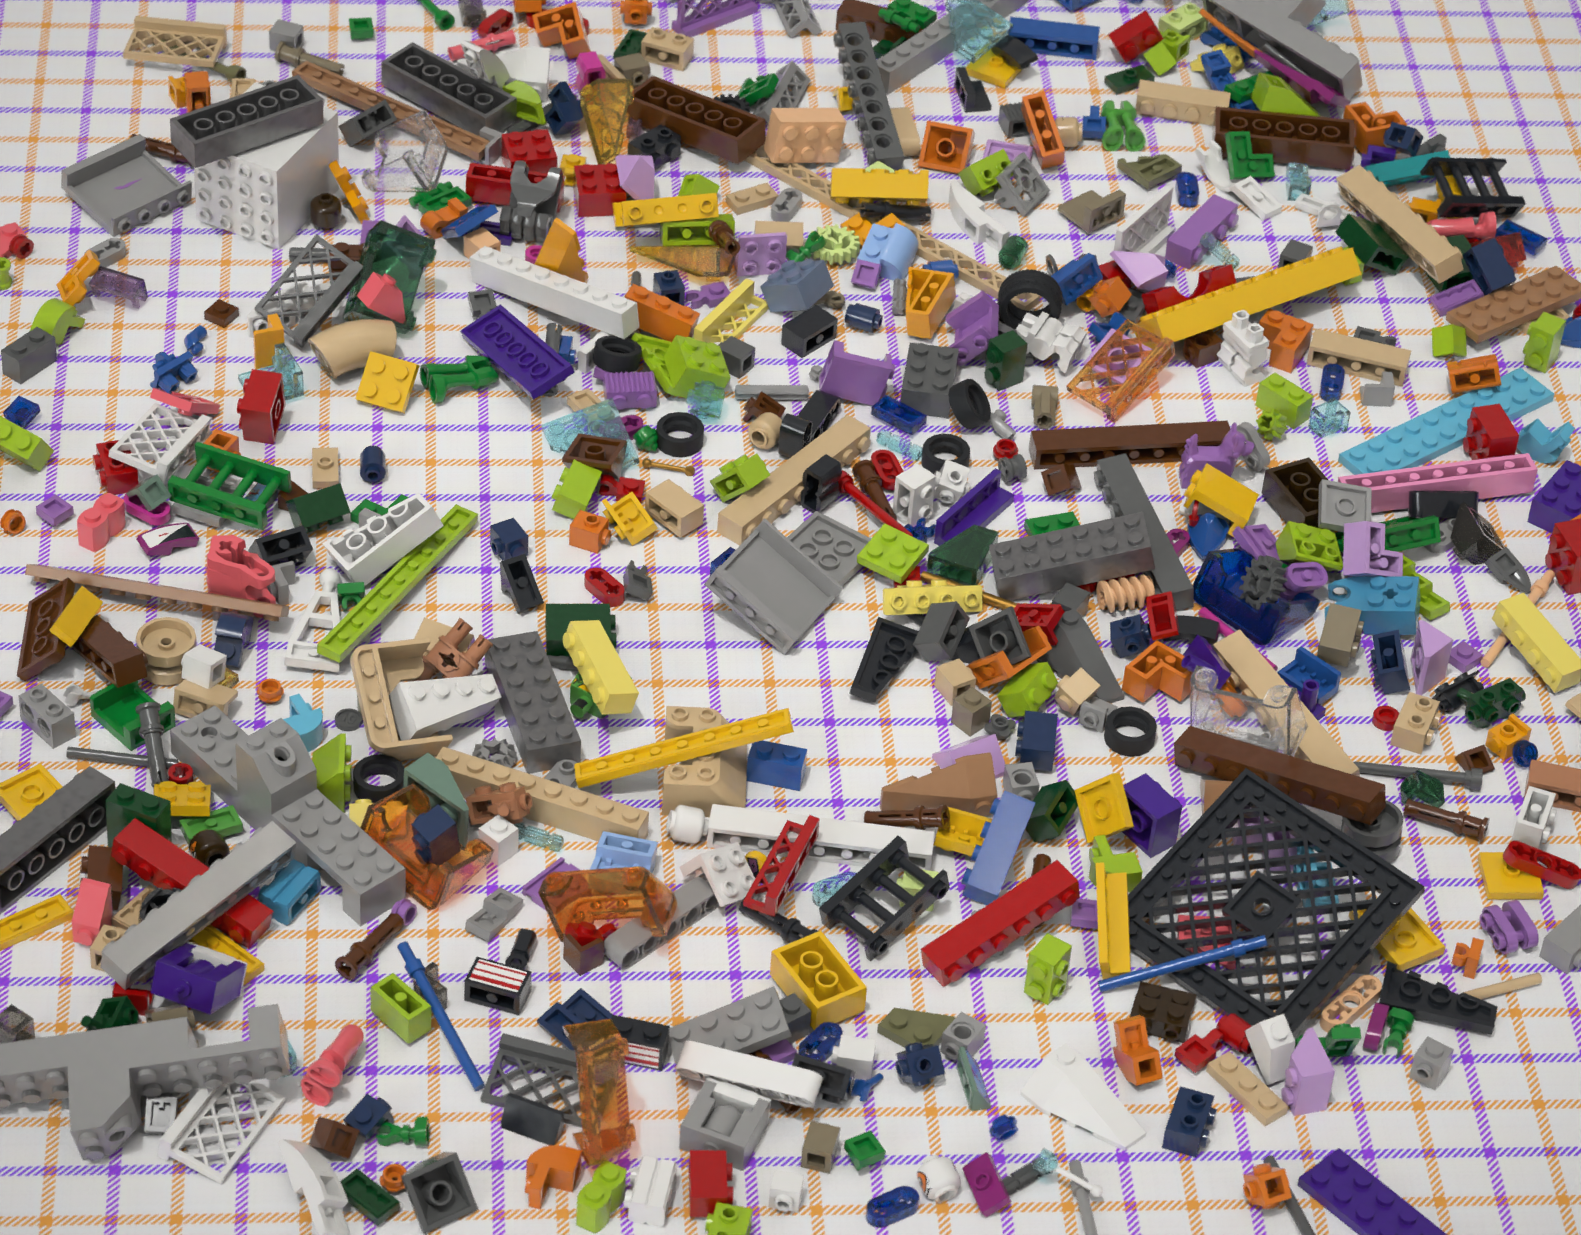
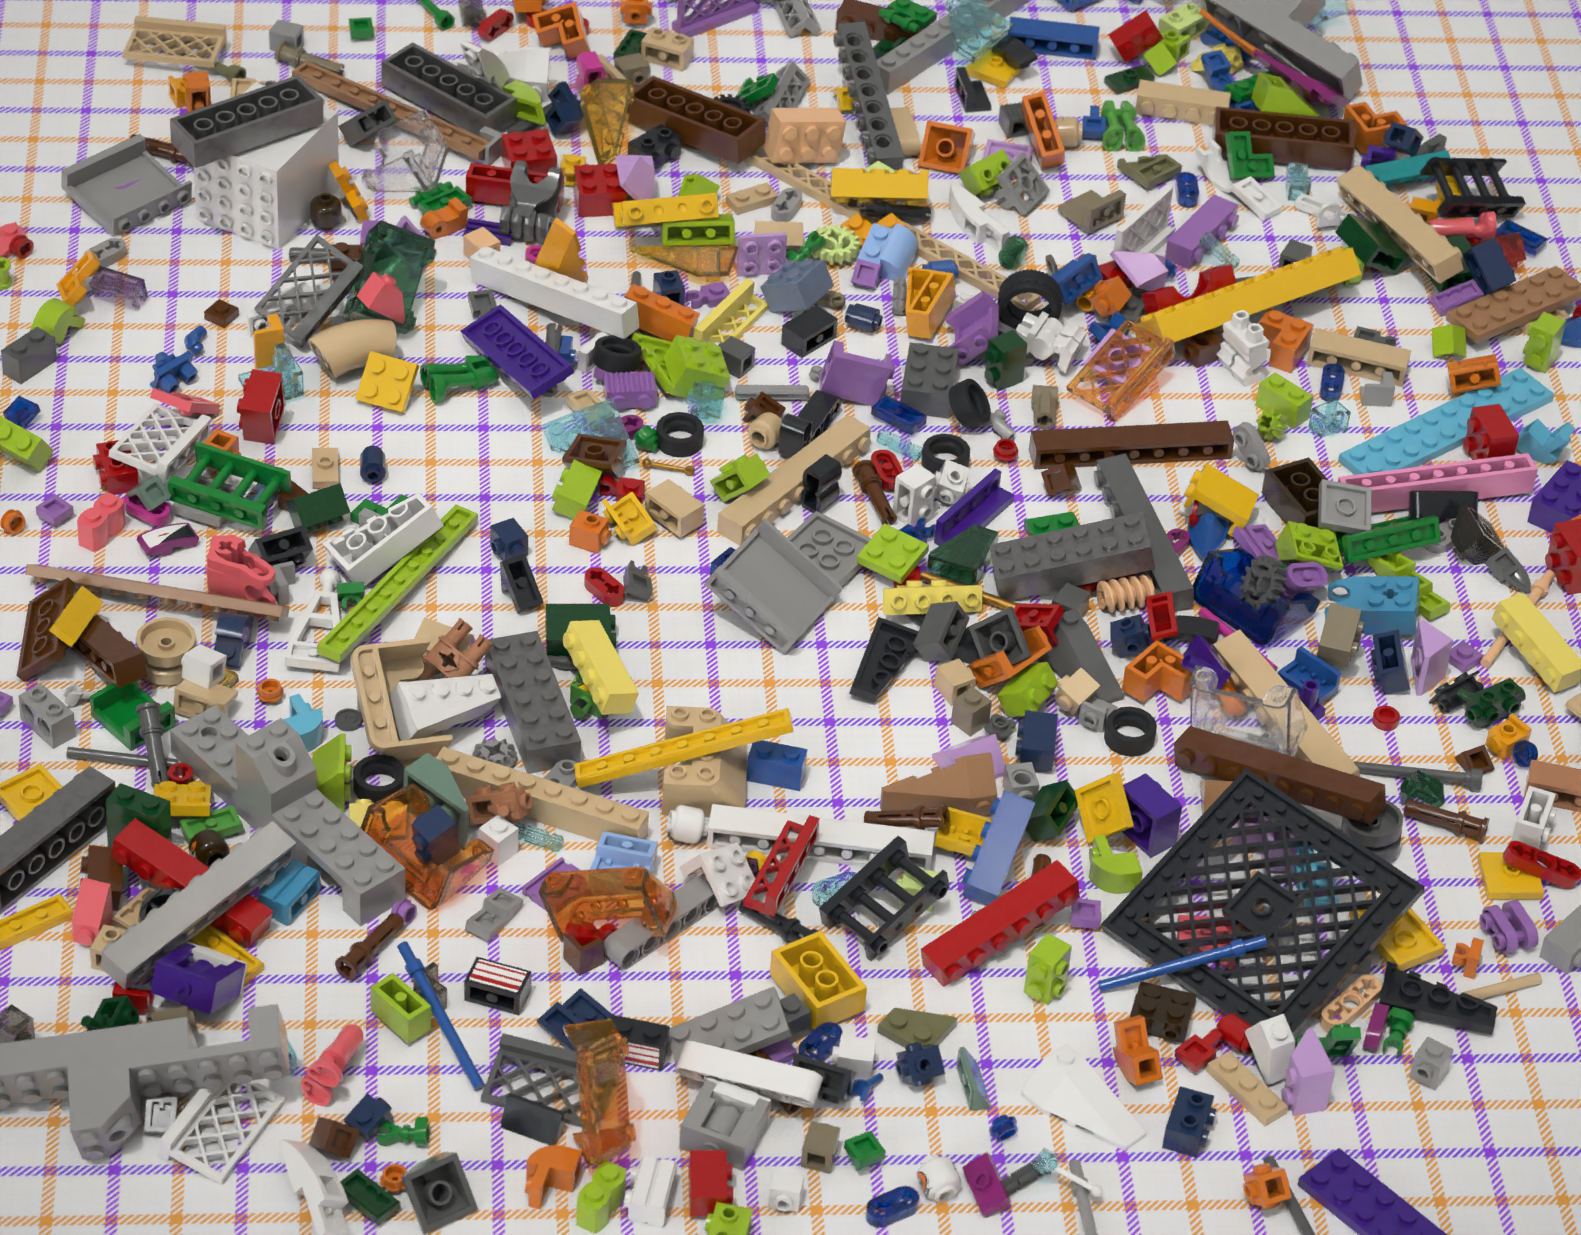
(469, 221): blue plate -> none
(505, 38): coral pin -> none
(522, 948): black bar -> none
(634, 128): bush -> none
(725, 236): reddish brown pin -> none
(847, 486): red piece -> none
(963, 1032): light grey brick -> none
(1012, 468): dark grey wheel -> none
(1113, 922): yellow fence -> none
(1220, 457): medium lavender animal -> none
(1366, 551): lavender brick -> none
(1415, 723): tan brick -> none

